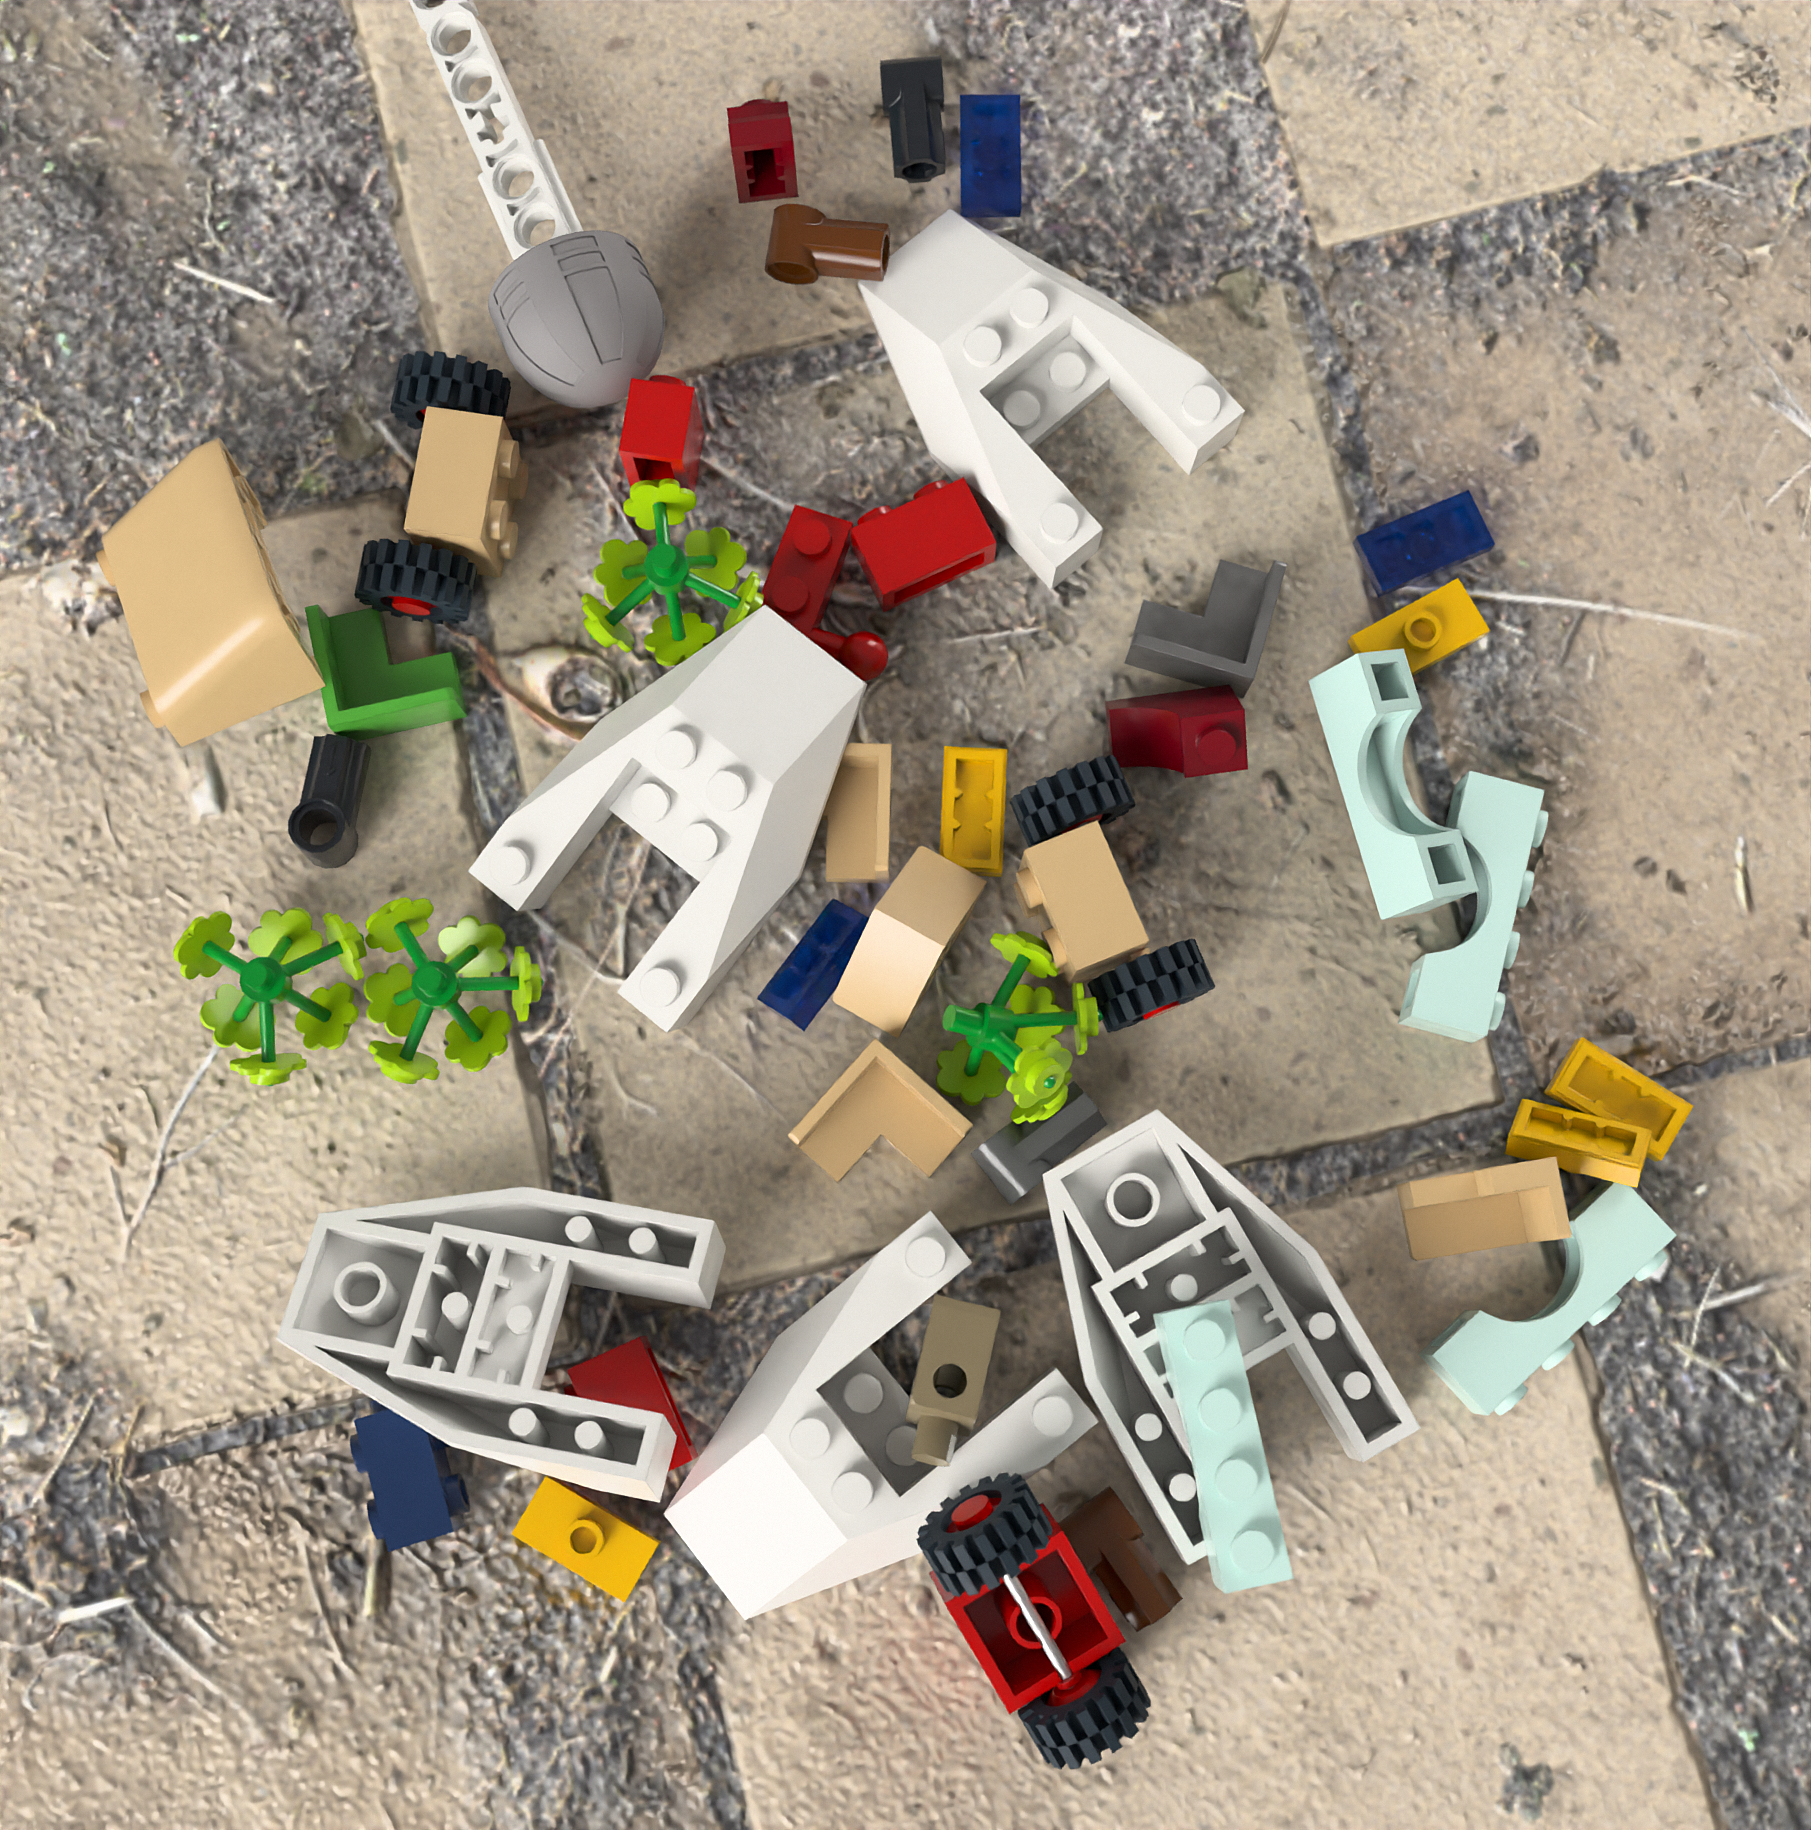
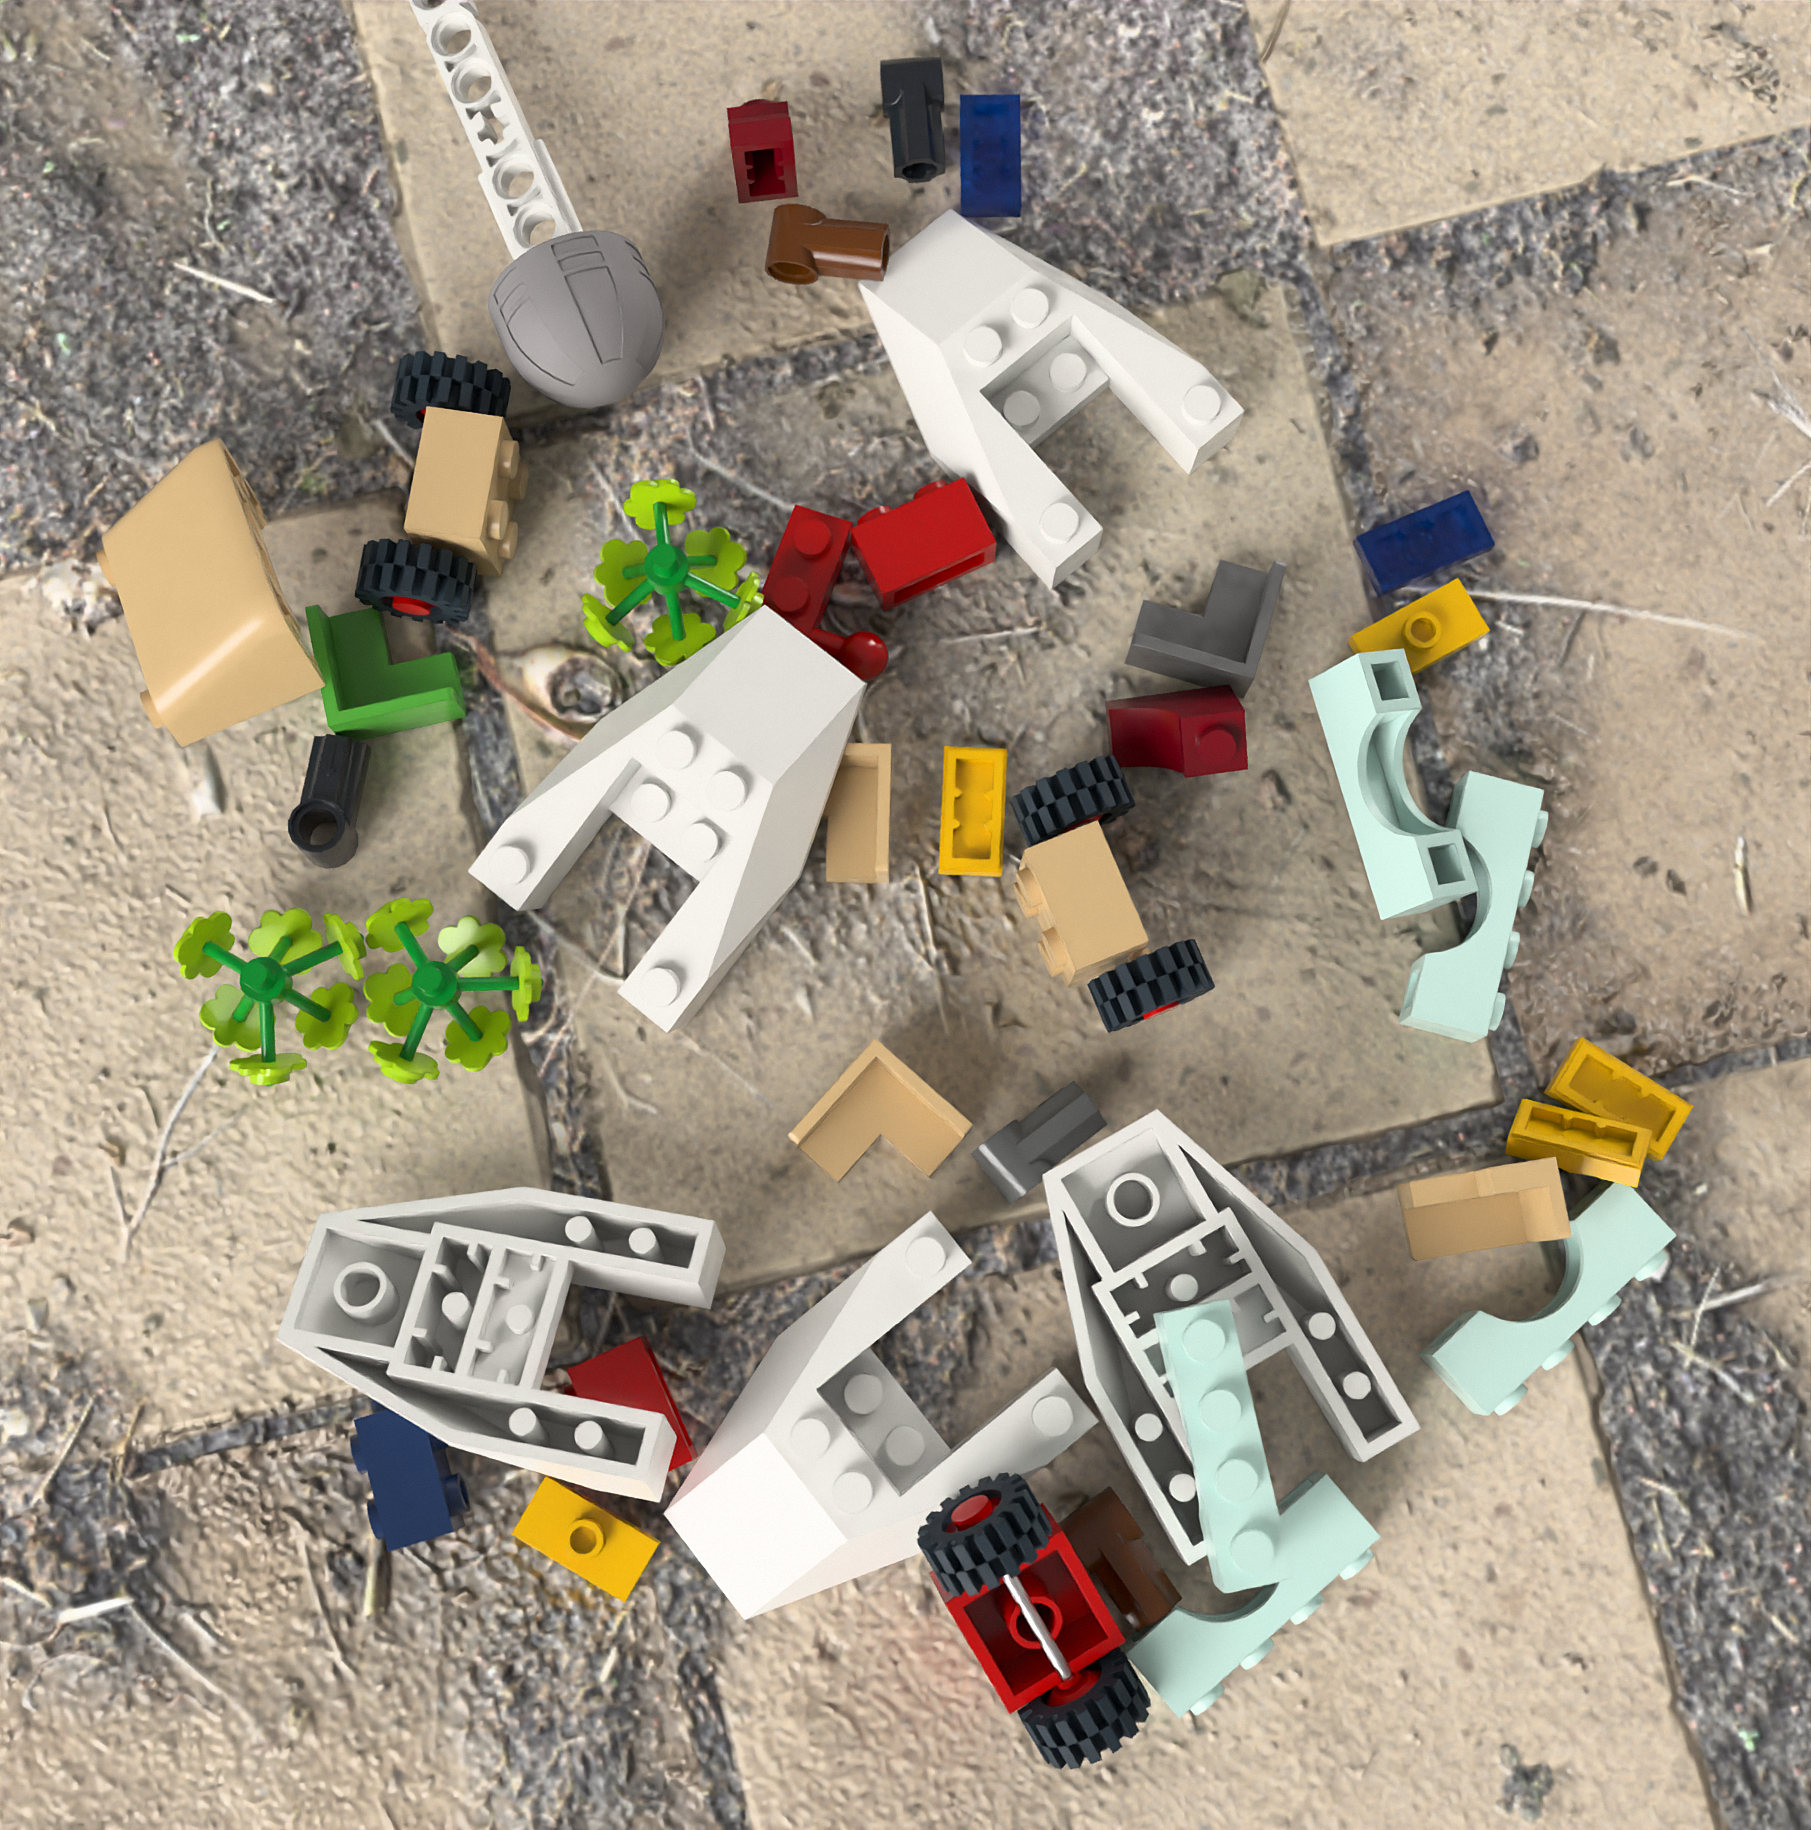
(662, 431): red piece -> none
(815, 965): clear blue plate -> none
(907, 940): tan panel -> none
(955, 1357): dark tan torso -> none
(1017, 1037): lime plant -> none
(1193, 1652): none -> light aqua arch

